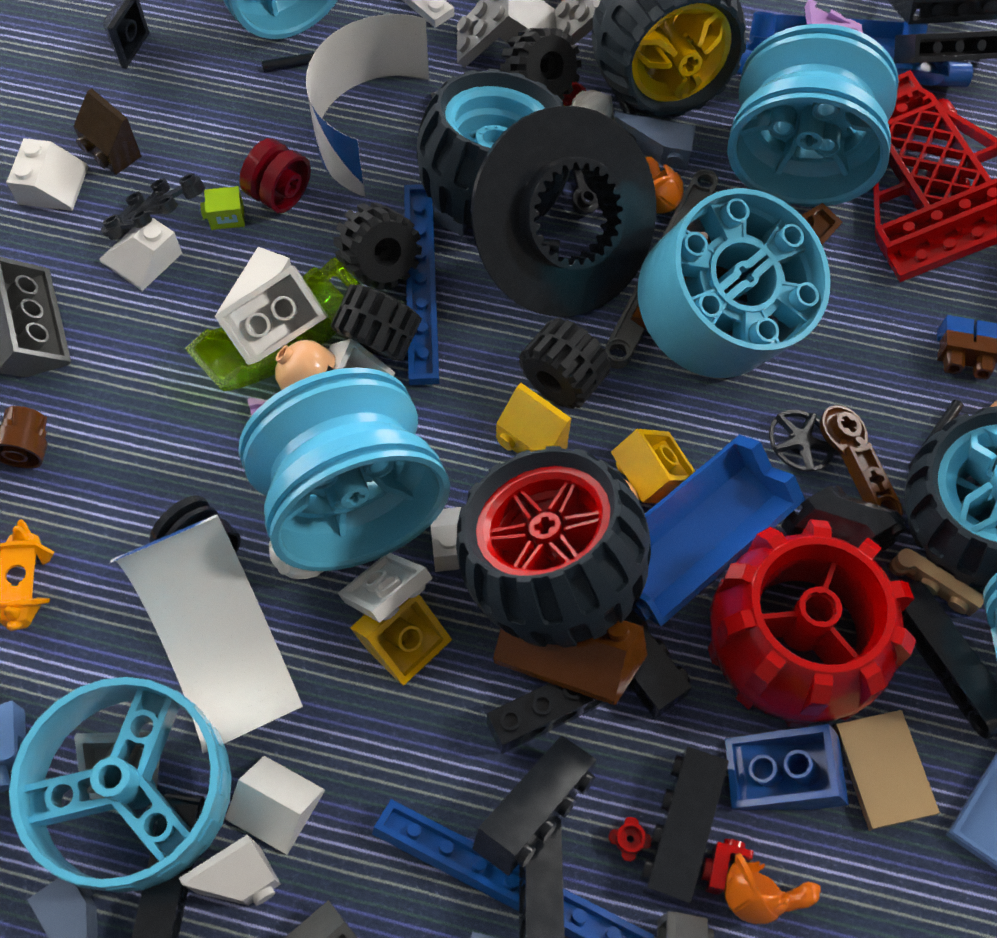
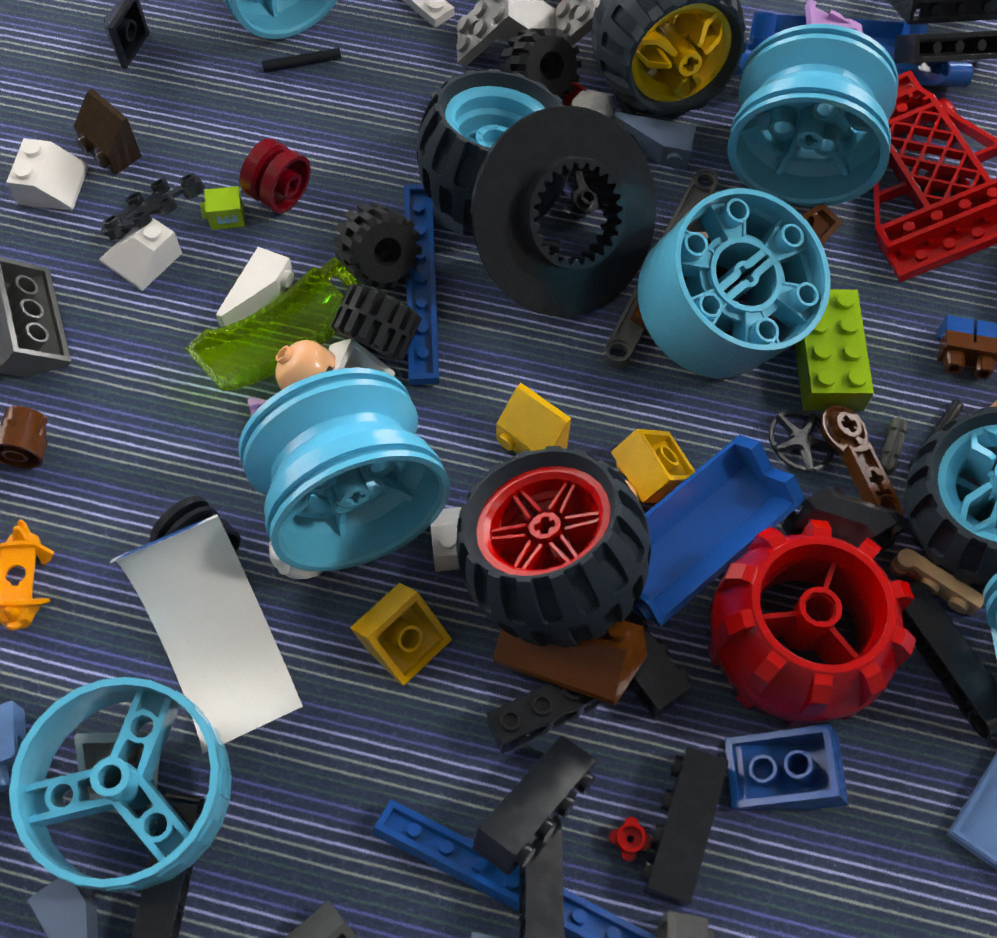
(235, 875): white slope -> none
(271, 315): white slope -> none
(273, 803): white slope -> none
(349, 57): white sticker -> none
(385, 587): white plate -> none
(564, 363): black wheel -> none
(667, 186): orange piece -> none
(716, 867): red bracket -> none
(758, 898): orange piece -> none
(835, 357): none -> lime brick
(886, 770): tan tile -> none
(893, 445): none -> dark grey axle

